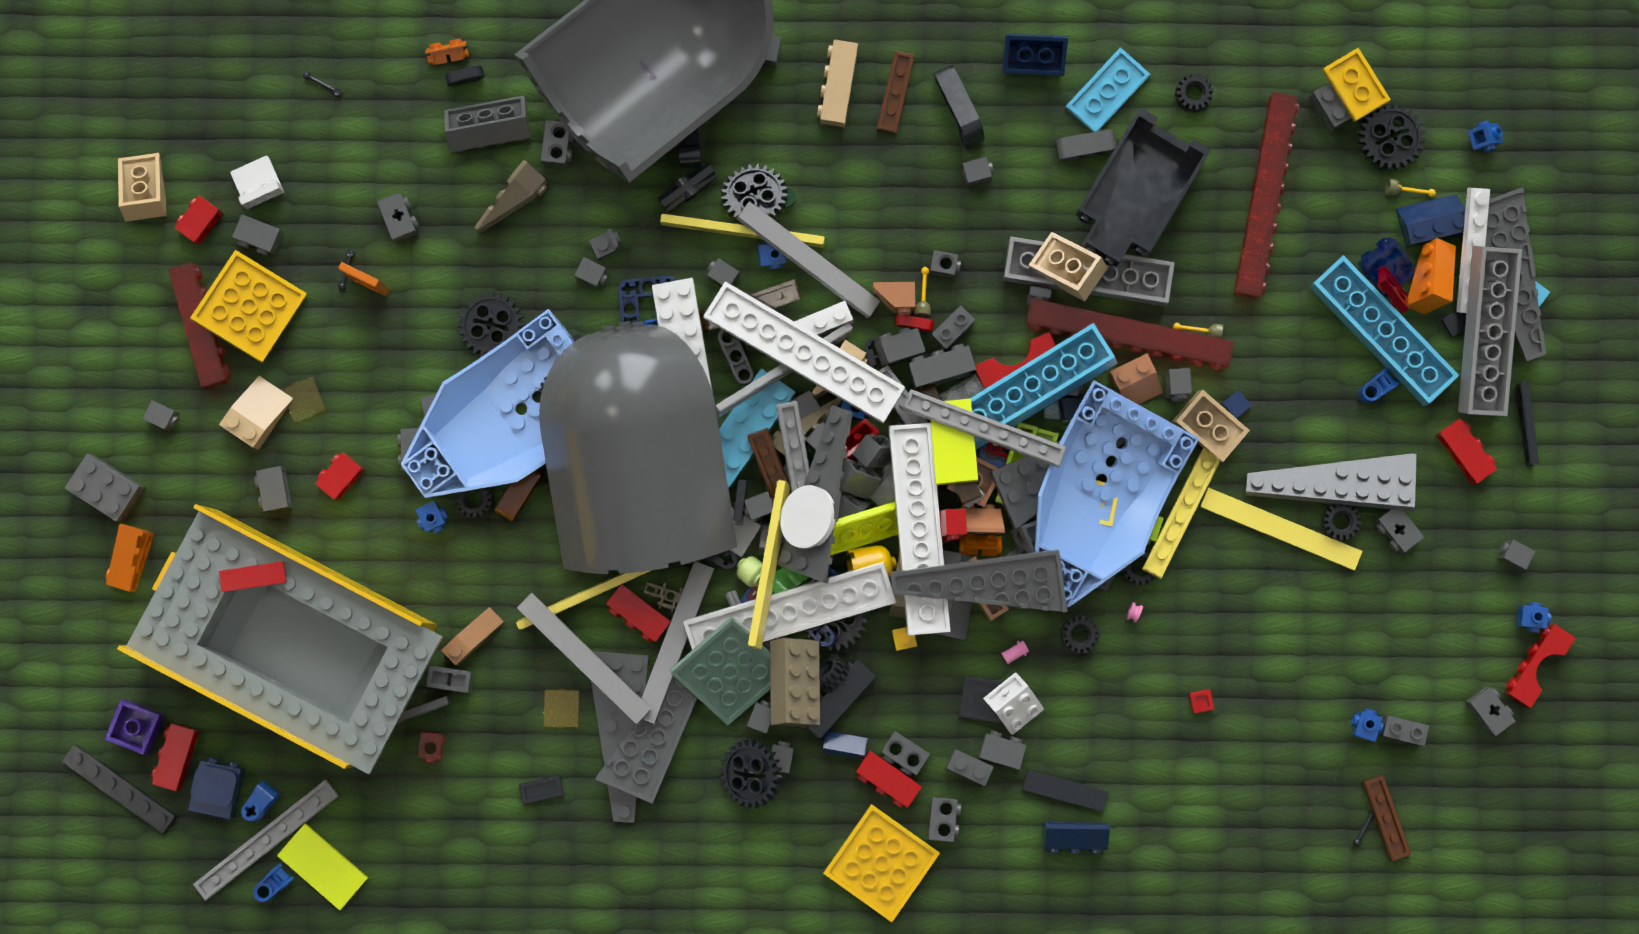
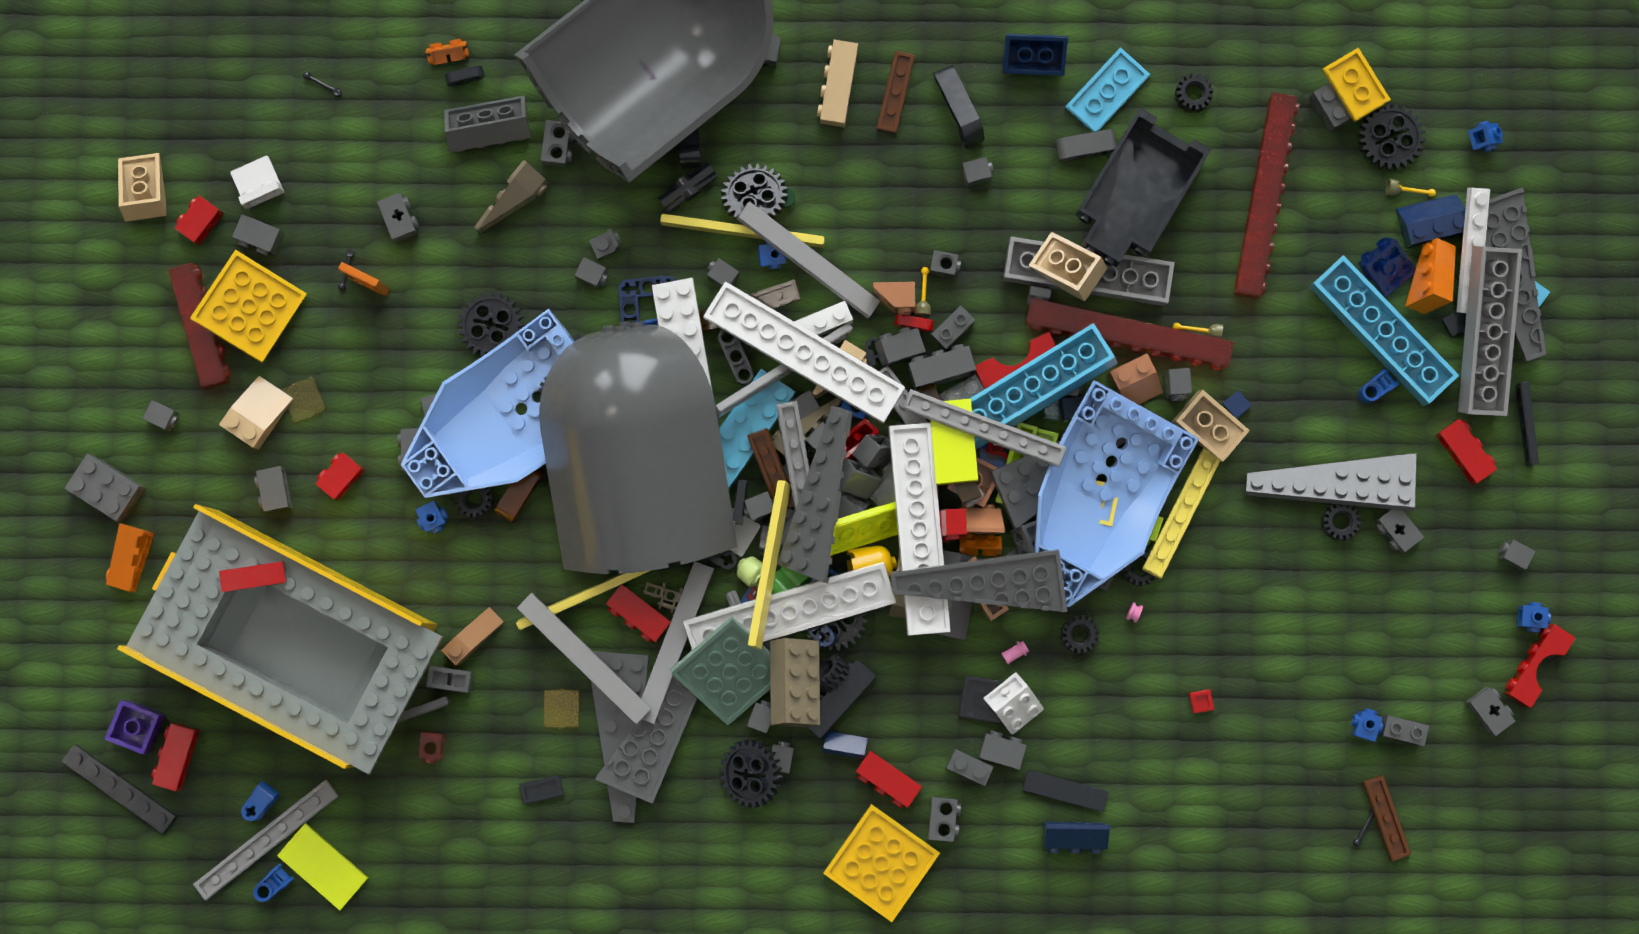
(216, 788): dark blue brick -> none
(807, 517): white tile -> none
(902, 640): yellow brick -> none
(908, 749): dark grey brick -> none
(1281, 529): light yellow tile -> none
(1390, 286): dark red plate -> none

